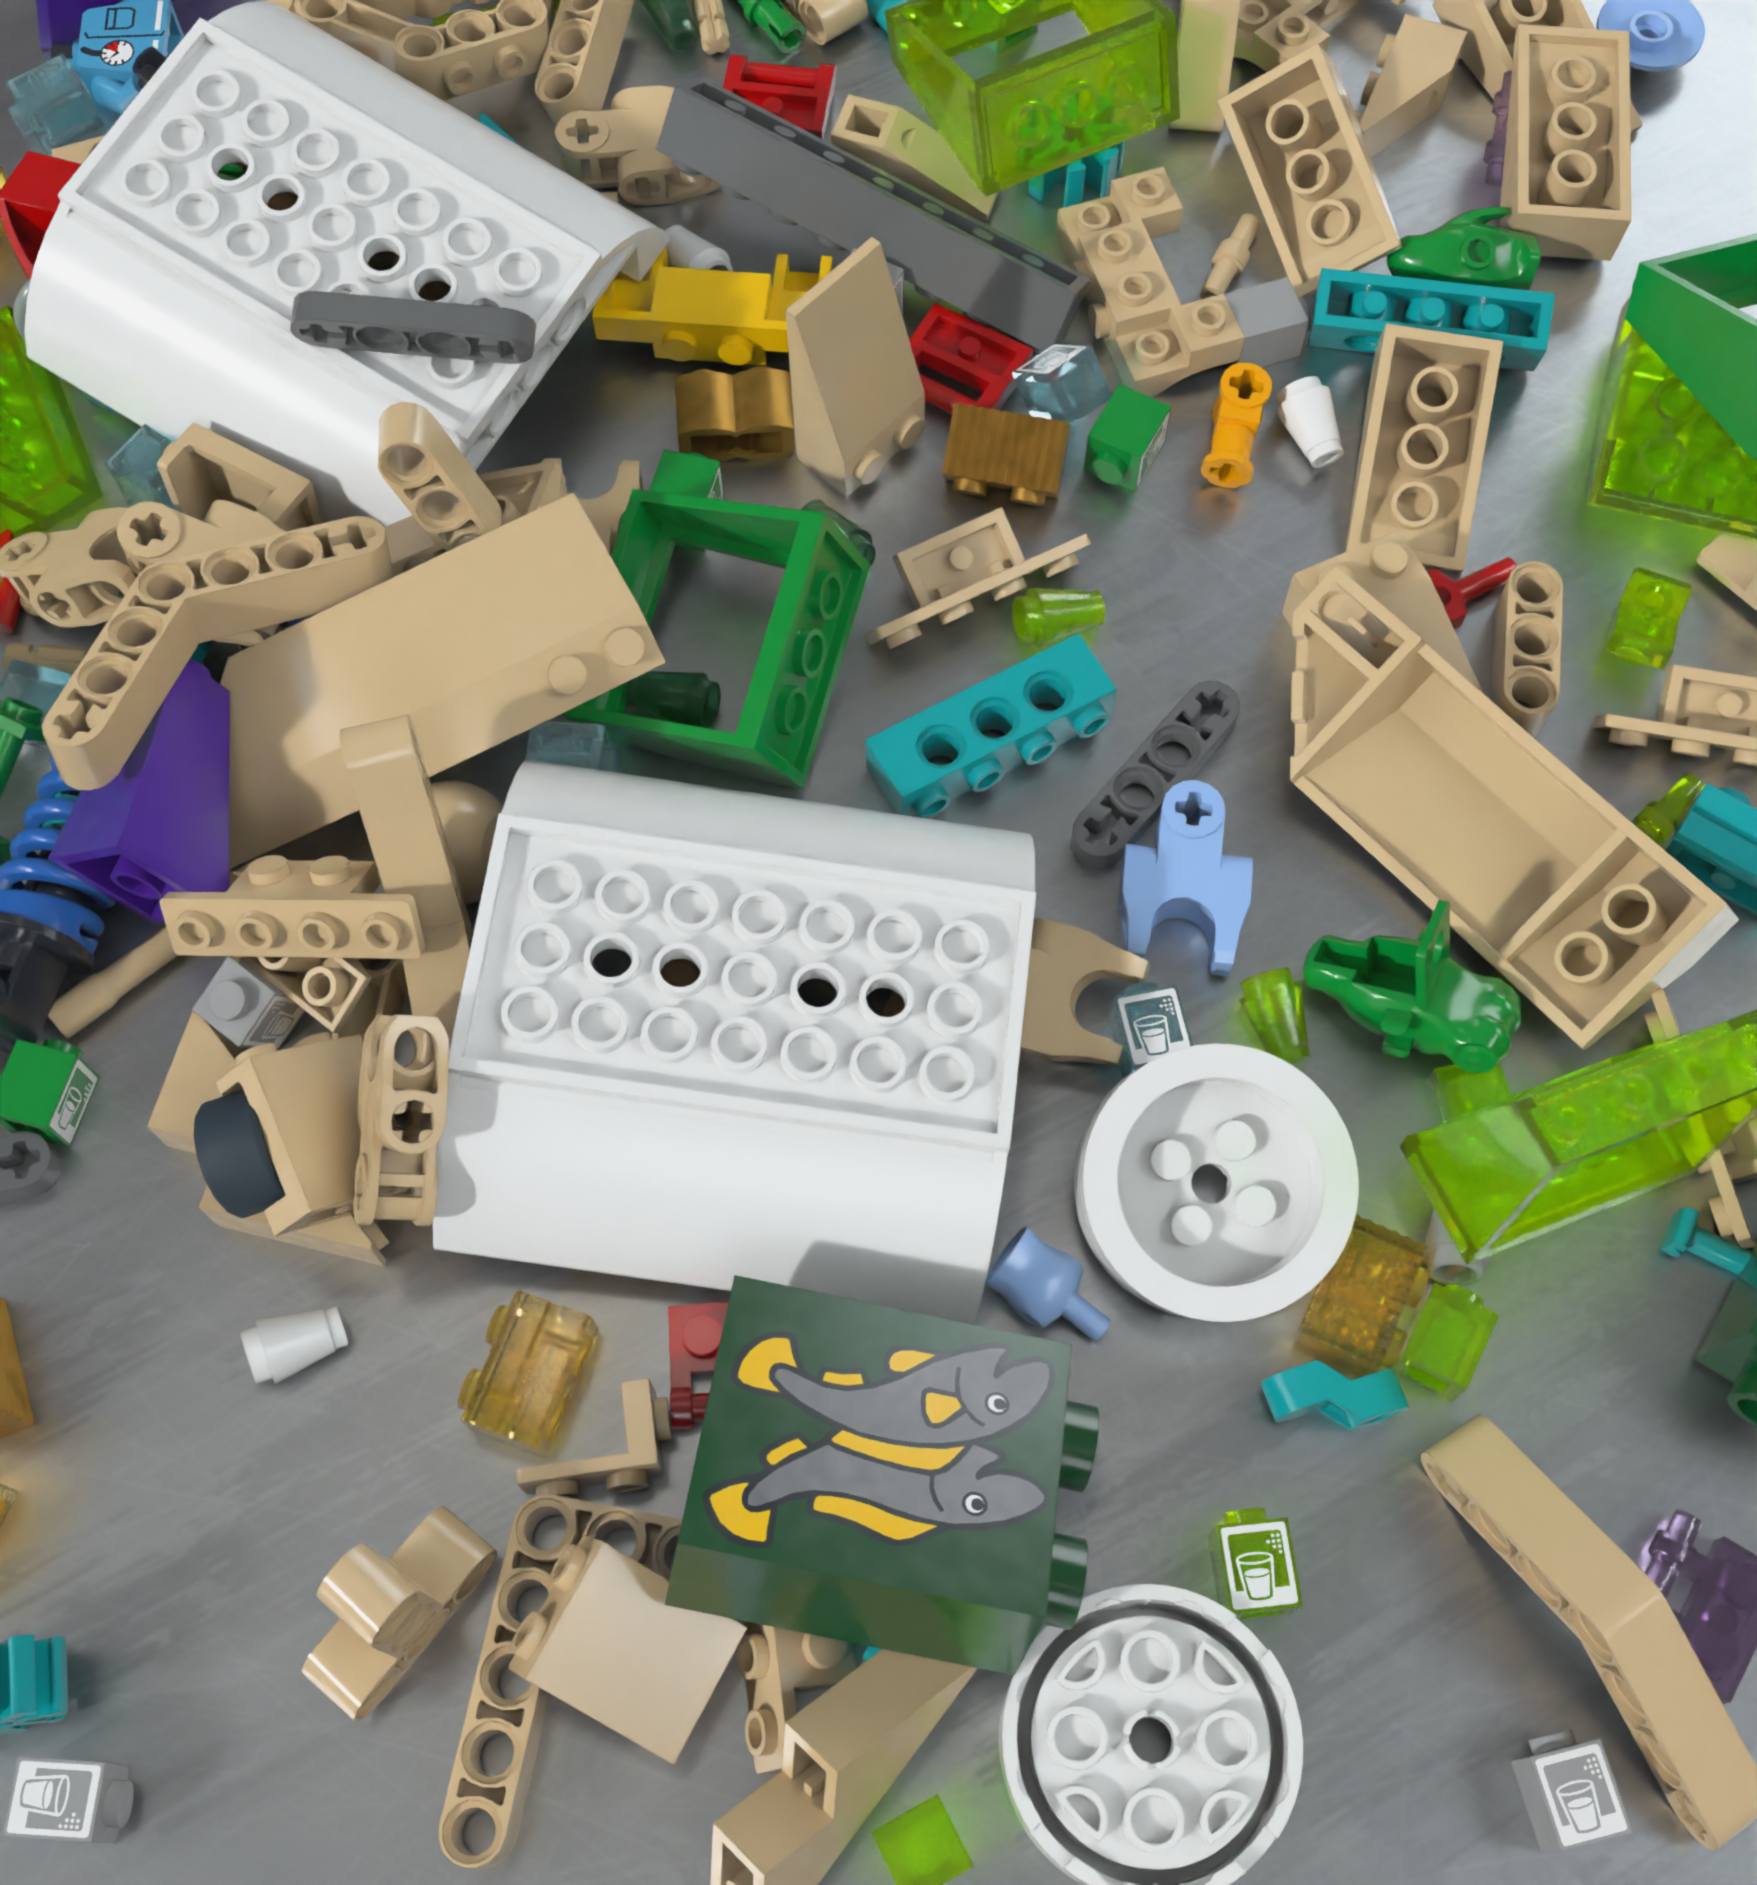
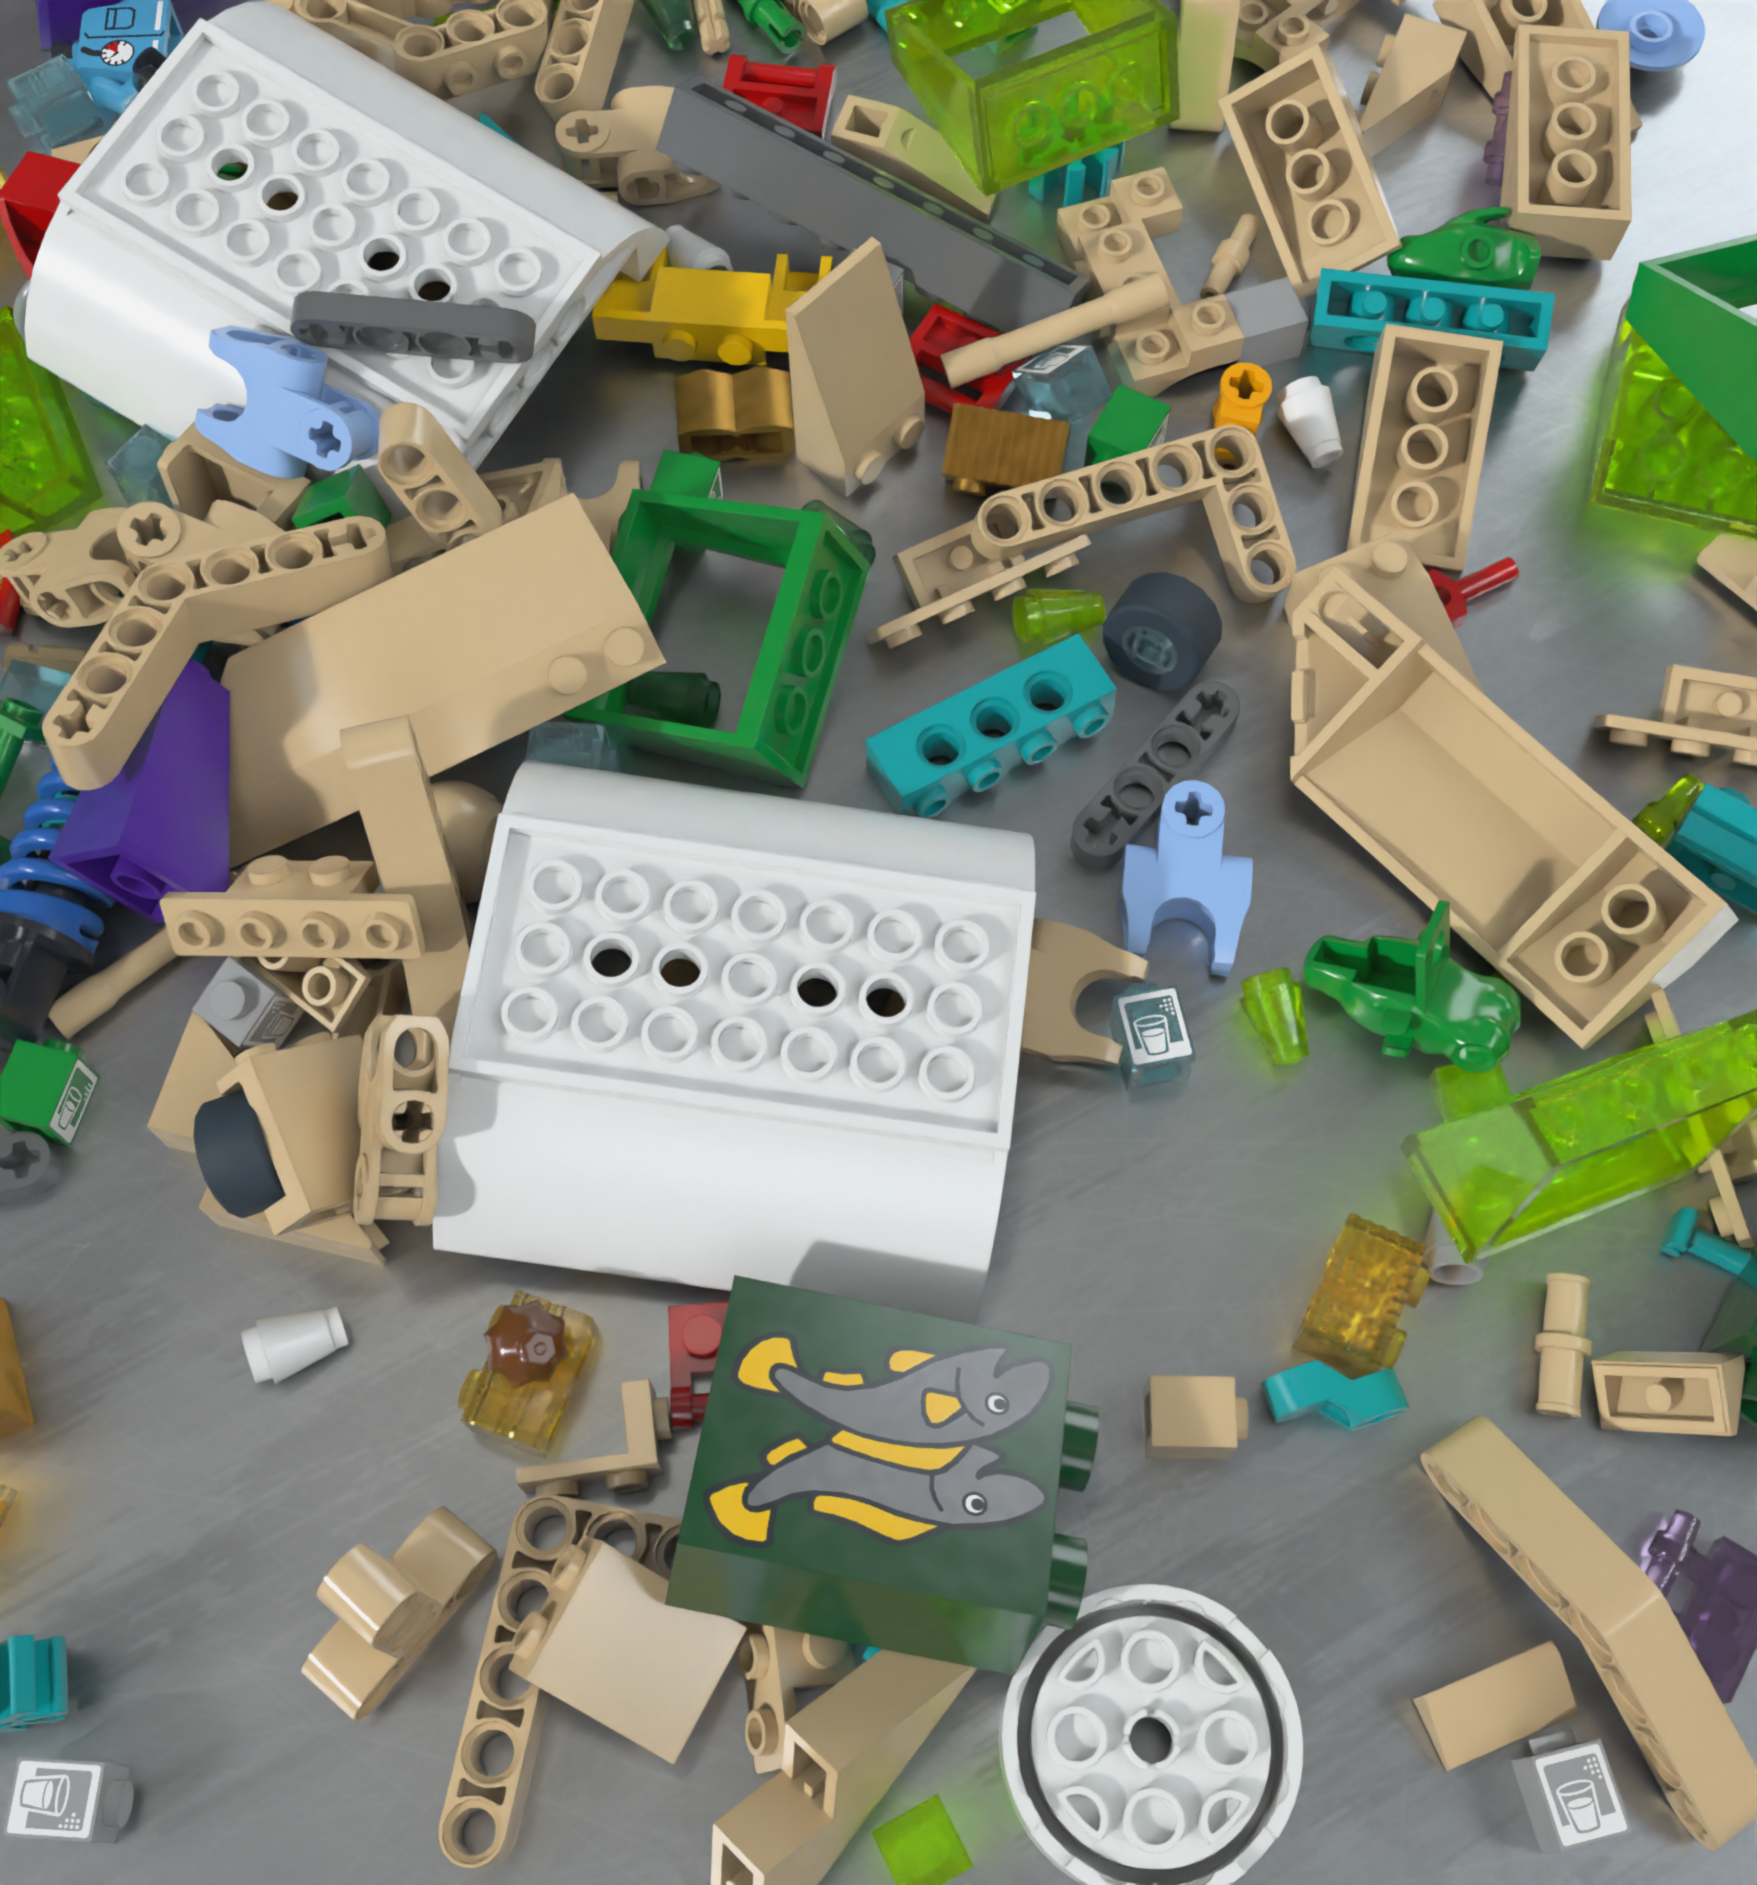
(288, 409): none -> light blue piece
(341, 497): none -> green brick
(526, 1344): none -> reddish brown piece
(1043, 1285): light blue piece -> none
(1113, 308): none -> tan piece
(1149, 495): none -> tan beam
(1162, 631): none -> black wheel
(1193, 1417): none -> tan brick
(1254, 1565): clear neon green brick -> none
(1284, 1198): white brick -> none
(1445, 1340): clear neon green brick -> none
(1497, 1705): none -> tan slope
(1532, 628): tan beam -> none
(1563, 1346): none -> tan pin
(1647, 618): clear neon green bracket -> none
(1669, 1391): none -> tan slope

